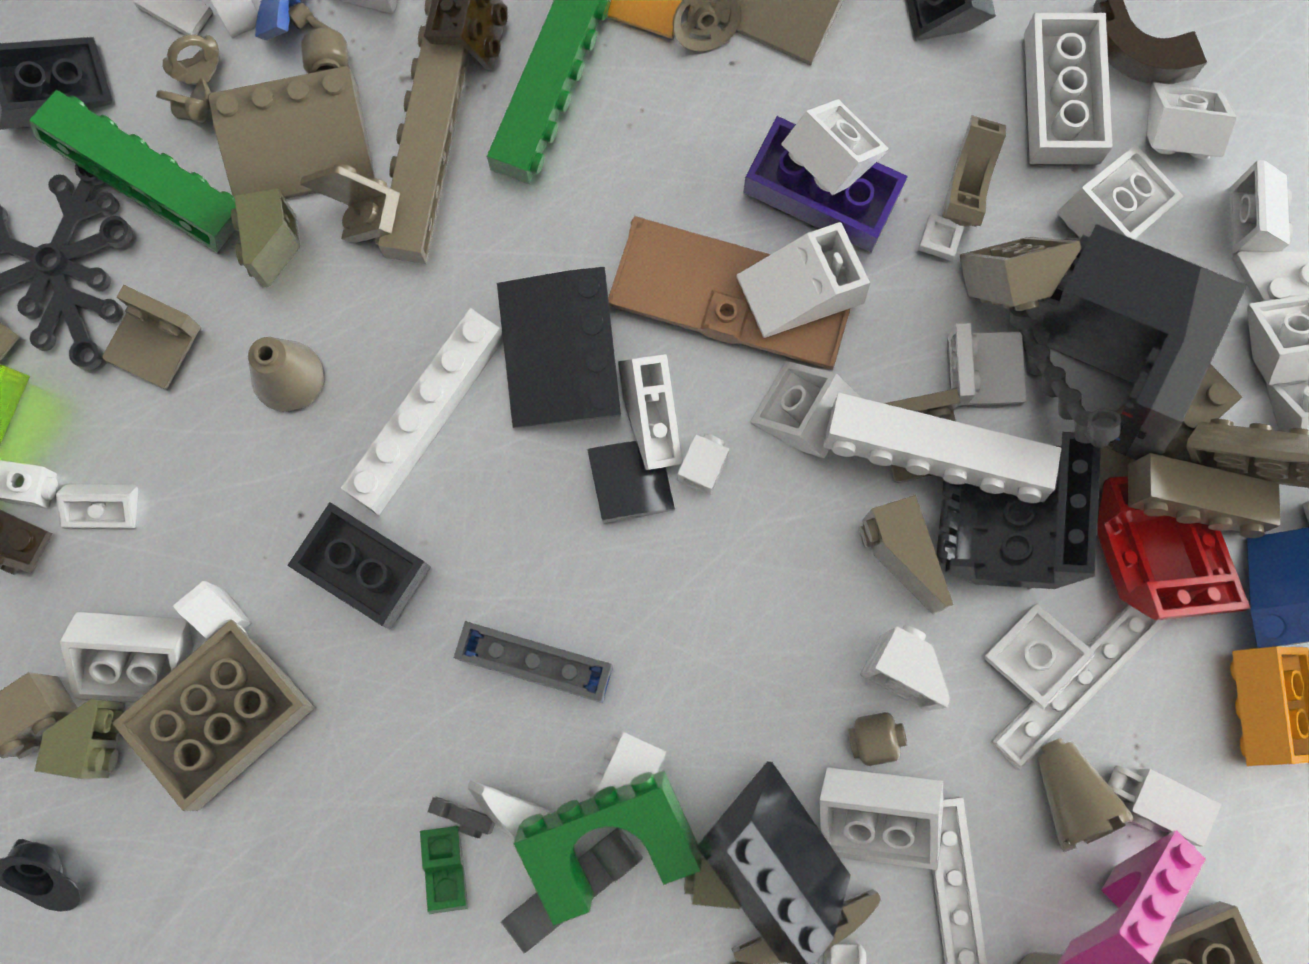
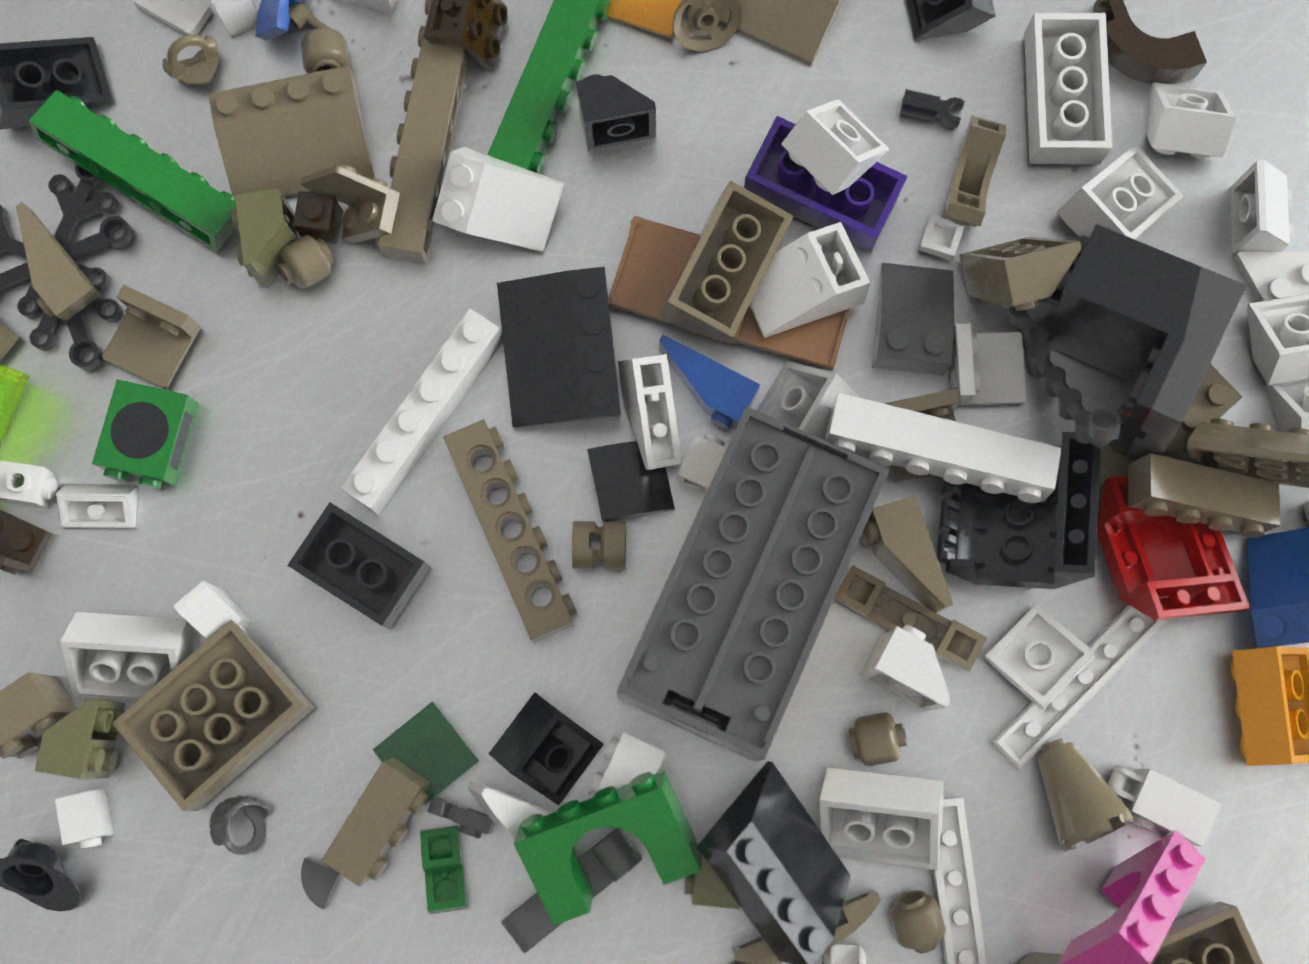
(52, 271): none -> dark tan slope
(84, 818): none -> white brick
(145, 434): none -> green brick
(189, 107): dark tan piece -> none
(222, 816): none -> dark grey piece
(284, 373): dark tan cone -> none
(305, 261): none -> dark tan head
(318, 216): none -> dark brown brick
(318, 881): none -> dark grey tile
(377, 822): none -> dark tan brick
(430, 748): none -> clear green tile
(465, 447): none -> dark tan brick
(497, 200): none -> white slope
(533, 661): dark grey piece -> none
(545, 749): none -> black slope
(613, 545): none -> dark tan wheel
(614, 112): none -> black slope
(714, 386): none -> blue slope
(726, 264): none -> dark tan slope
(752, 585): none -> dark grey piece
(889, 609): none -> dark tan slope
(914, 319): none -> dark grey slope
(917, 921): none -> dark tan head
(931, 107): none -> black bar

